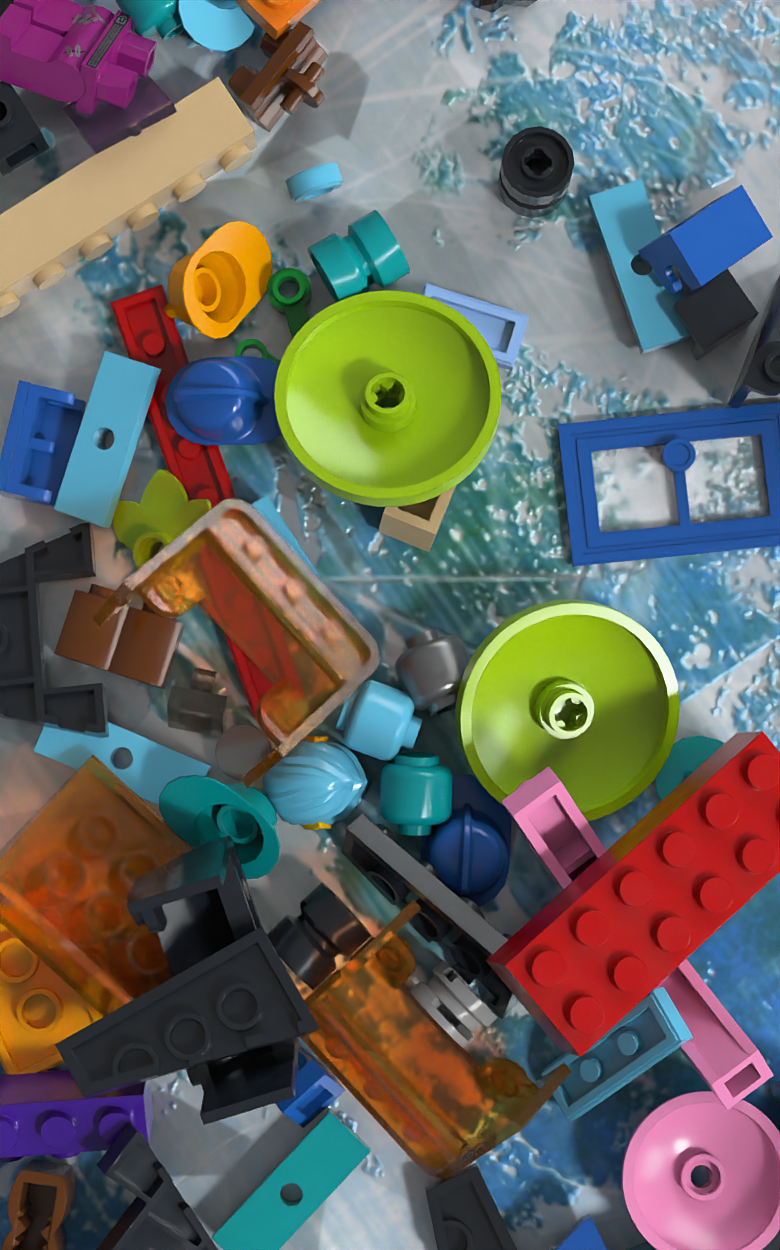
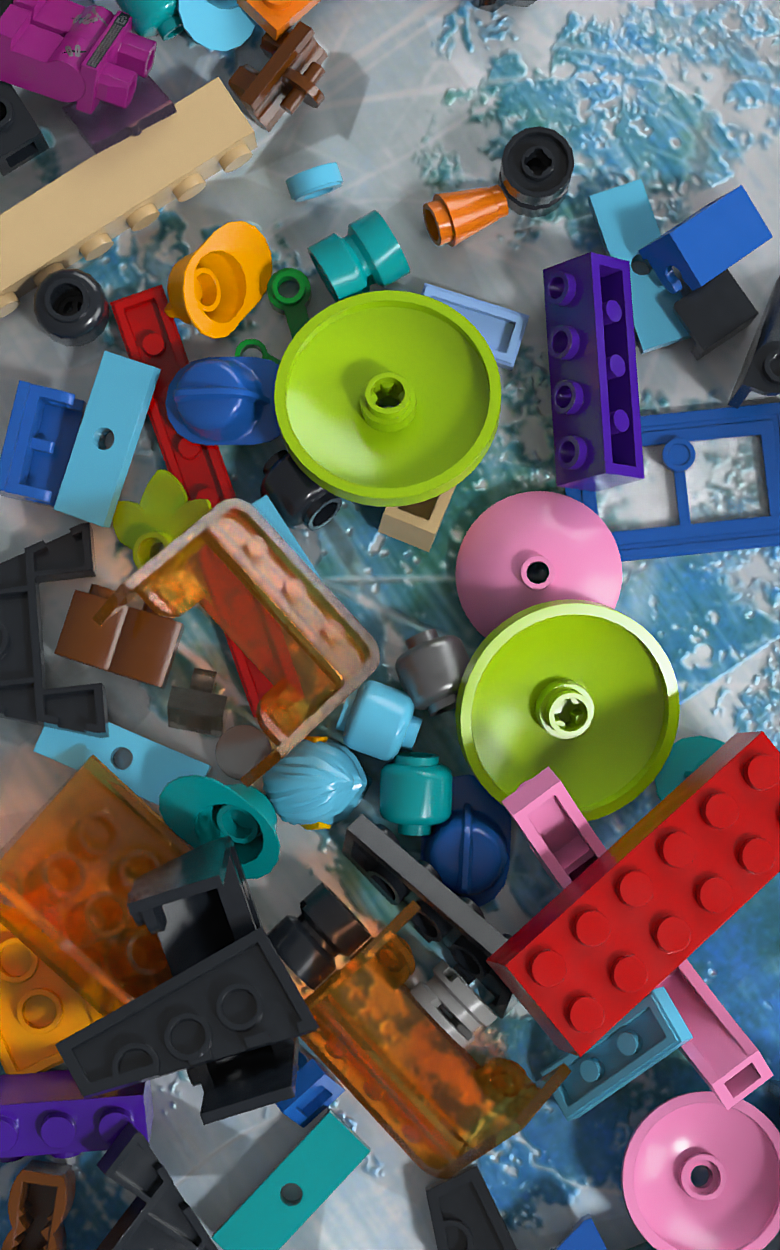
(66, 290): none -> black head
(295, 495): none -> black head
(463, 213): none -> orange cone
(530, 530): none -> bright pink dish
(593, 373): none -> dark purple brick

